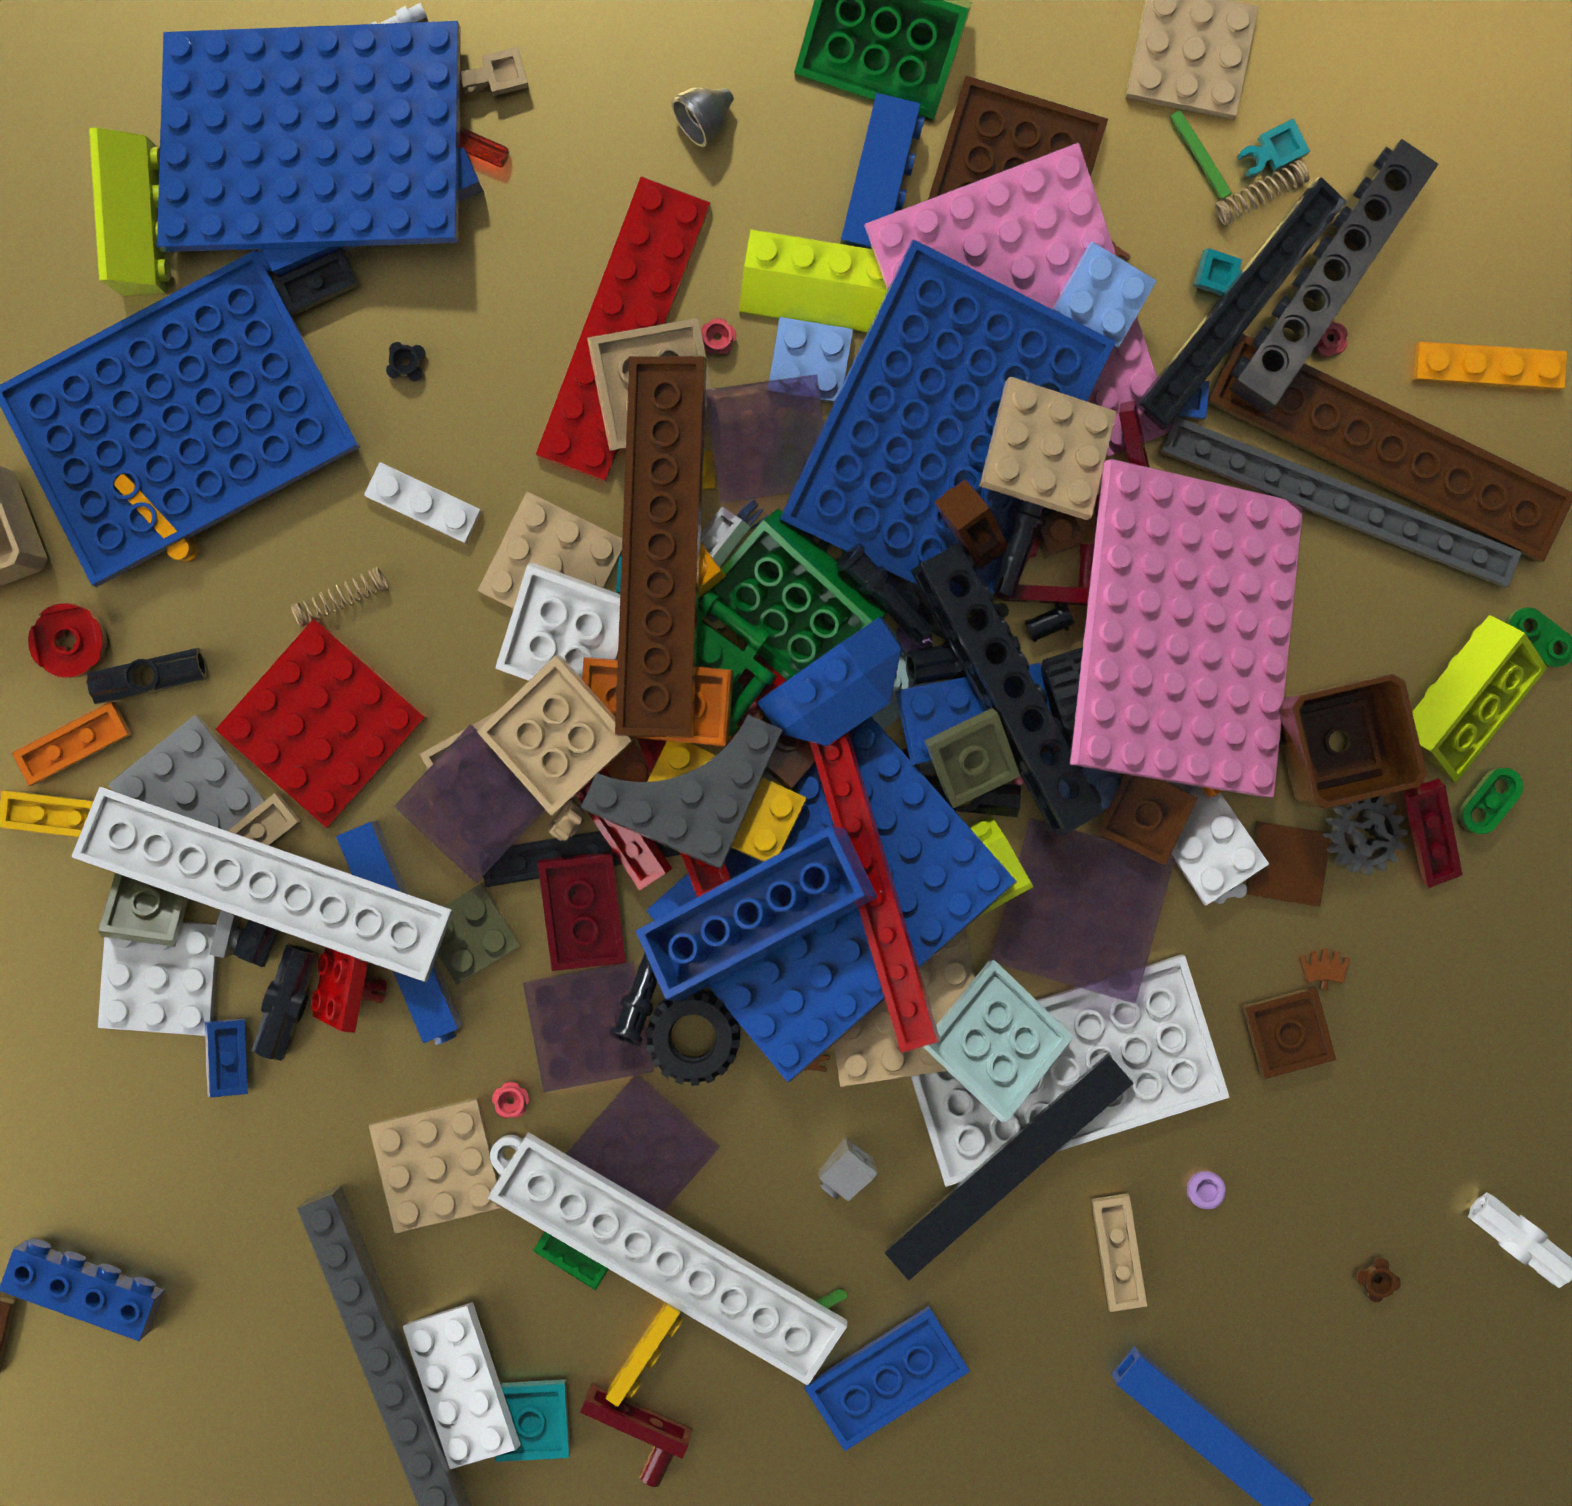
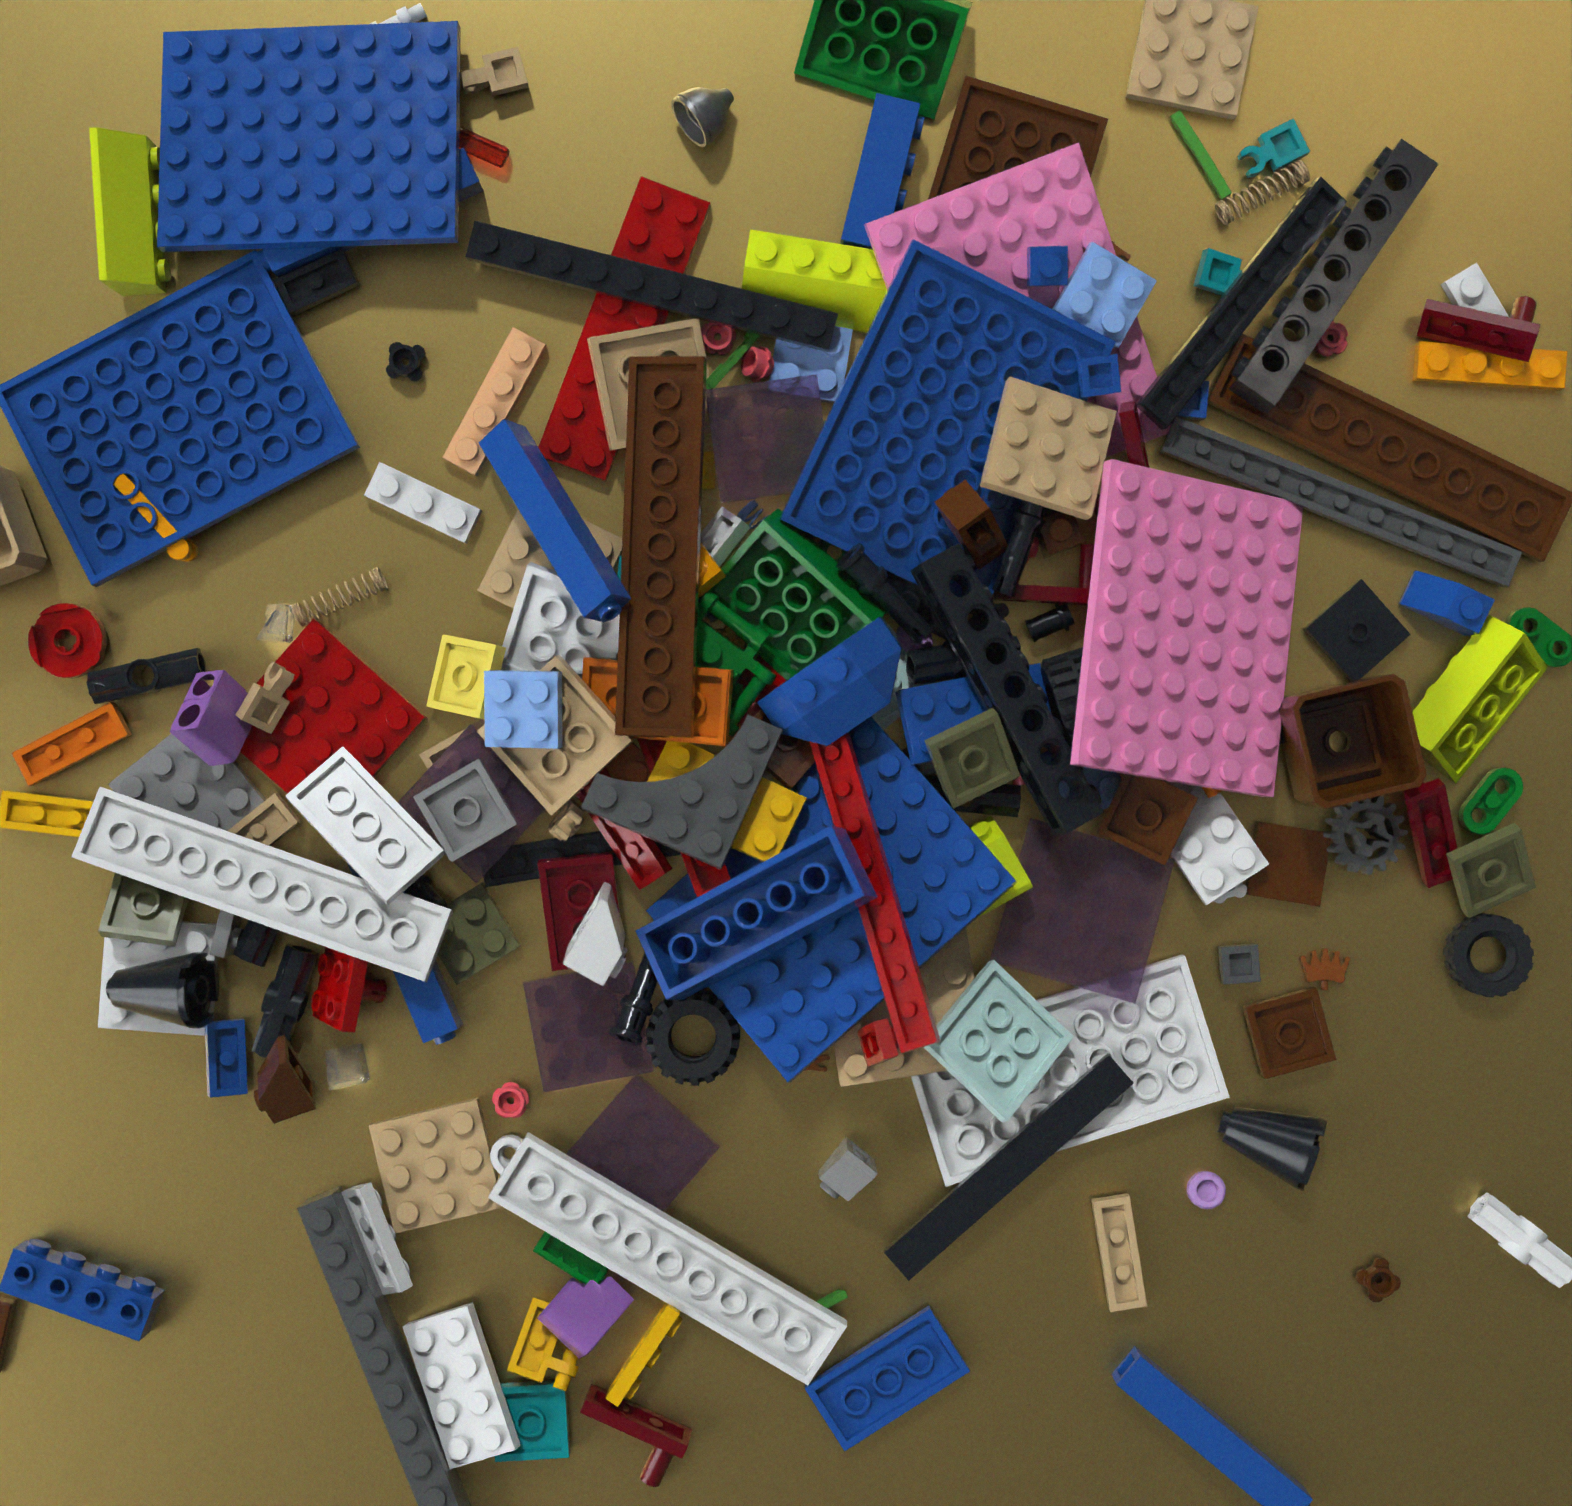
(168, 989): none -> black cone
(209, 718): none -> medium lavender piece
(266, 704): none -> tan plate
(278, 624): none -> clear slope
(284, 1084): none -> reddish brown slope
(346, 1066): none -> clear slope
(365, 825): none -> white plate
(377, 1238): none -> white plate
(422, 889): none -> black pin
(459, 675): none -> light yellow plate
(465, 810): none -> light grey plate
(495, 399): none -> light nougat plate
(523, 709): none -> light blue plate
(535, 1348): none -> yellow plate
(555, 522): none -> blue brick
(585, 1313): none -> medium lavender piece
(599, 940): none -> white slope
(651, 286): none -> black plate
(722, 370): none -> bright green piece
(757, 363): none -> coral plate
(878, 1042): none -> red plate
(1047, 266): none -> blue plate
(1099, 375): none -> blue plate
(1239, 963): none -> dark grey plate
(1275, 1140): none -> black cone
(1356, 631): none -> black plate
(1447, 603): none -> blue slope
(1473, 291): none -> white plate
(1481, 330): none -> dark red piece
(1491, 870): none -> olive plate
(1517, 961): none -> black tyre

